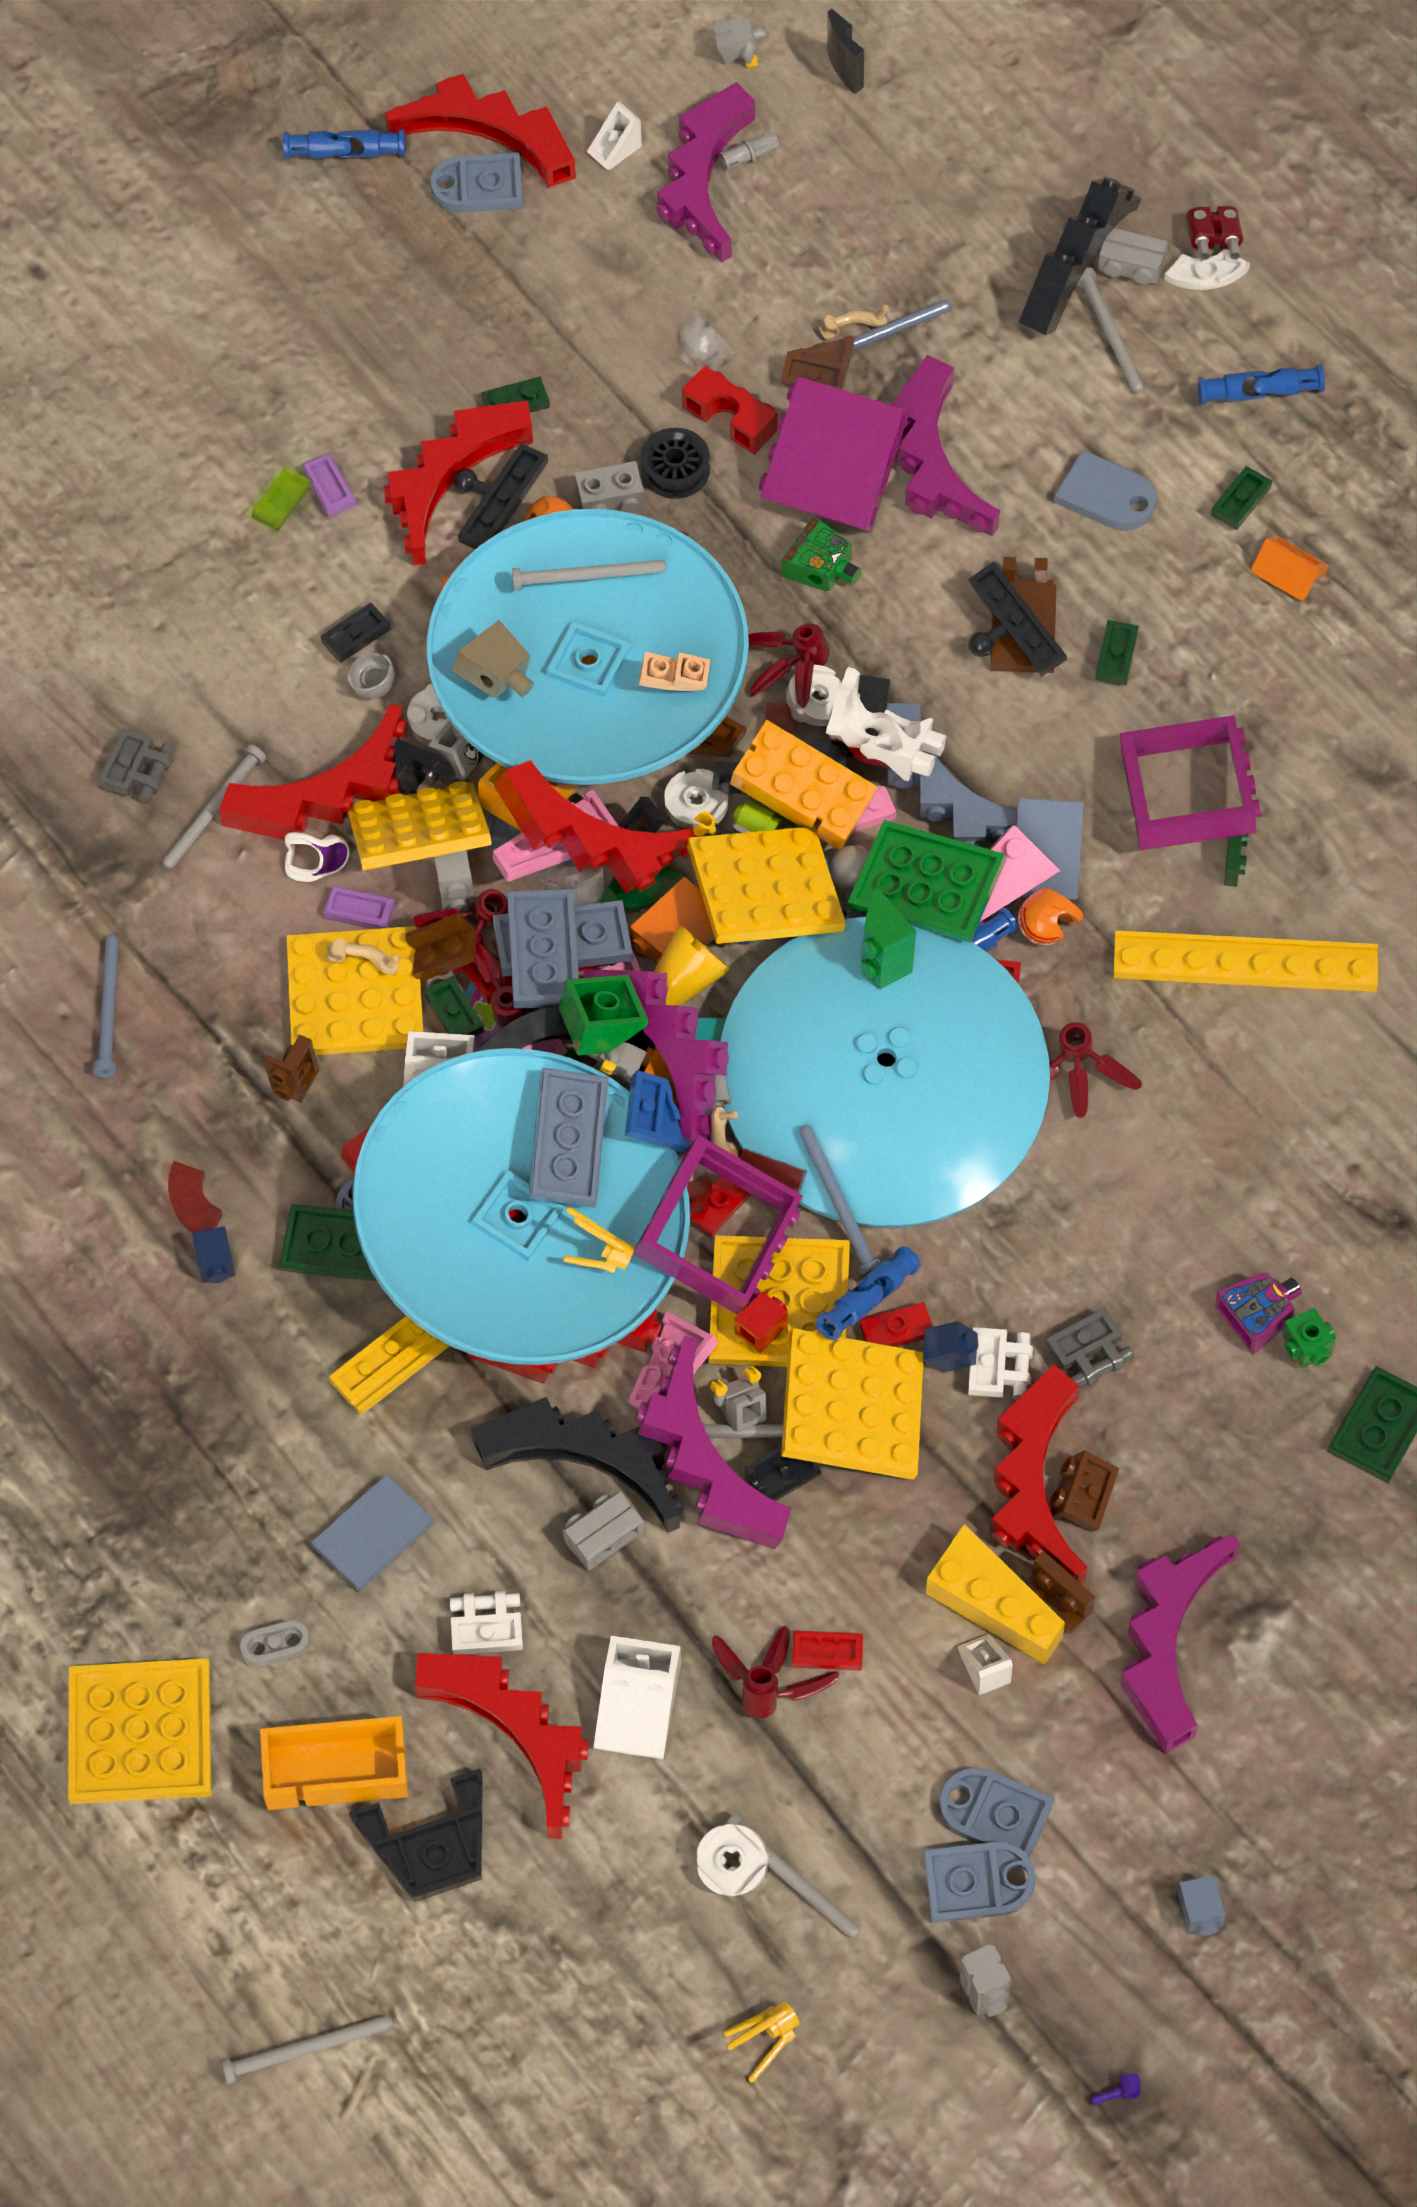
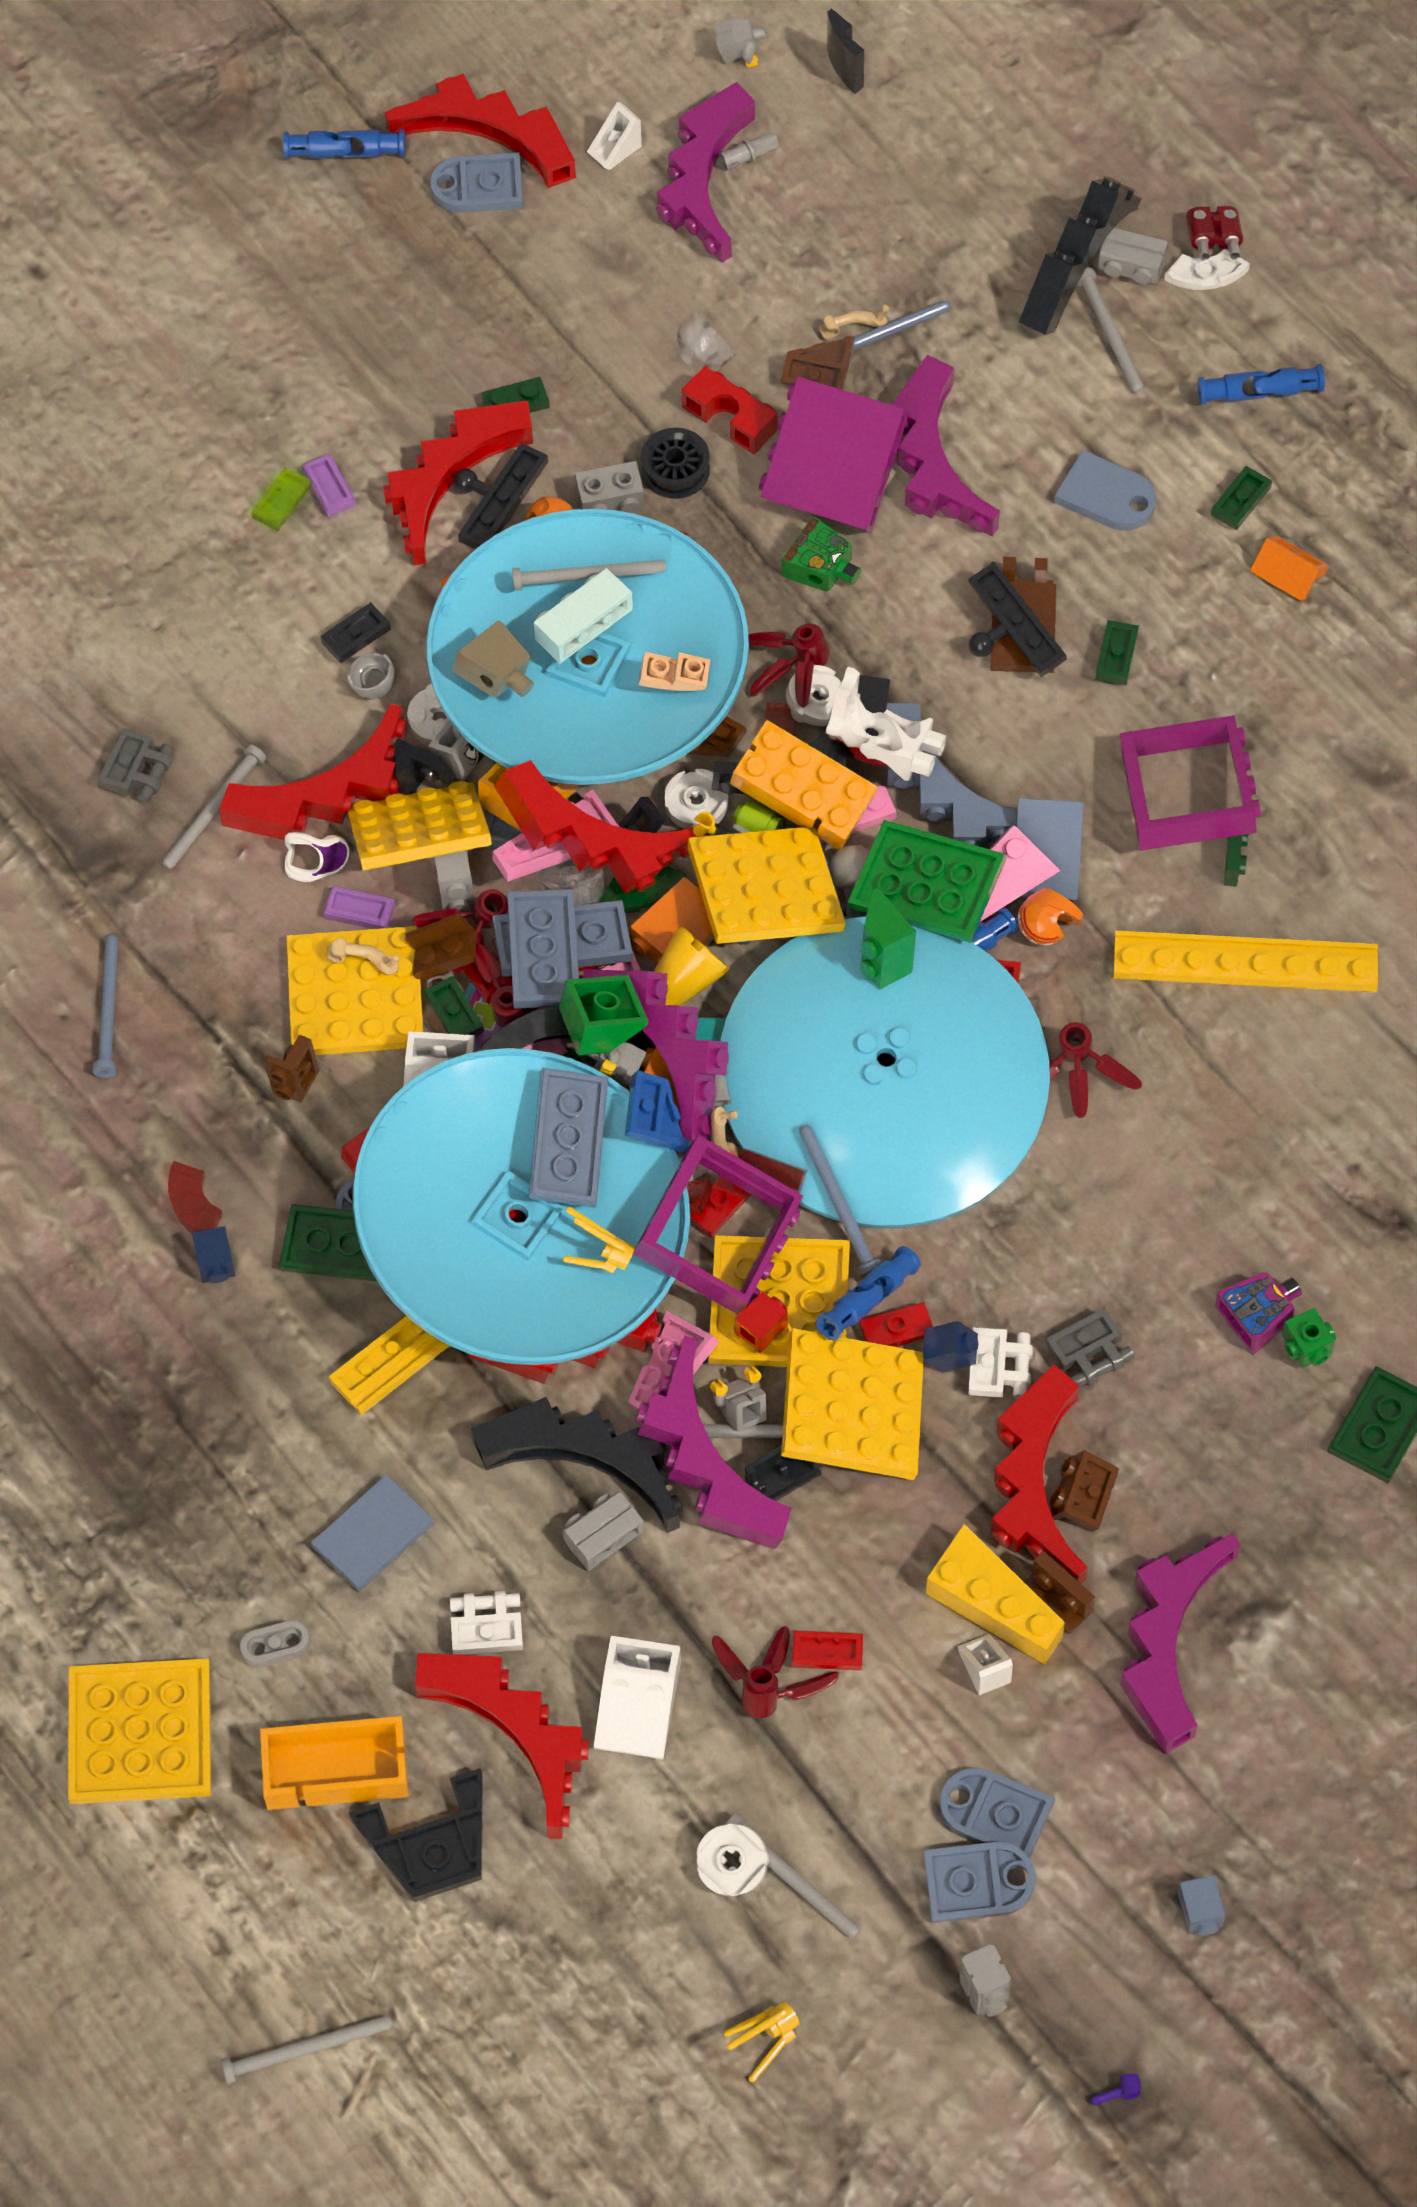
(583, 615): none -> light aqua brick

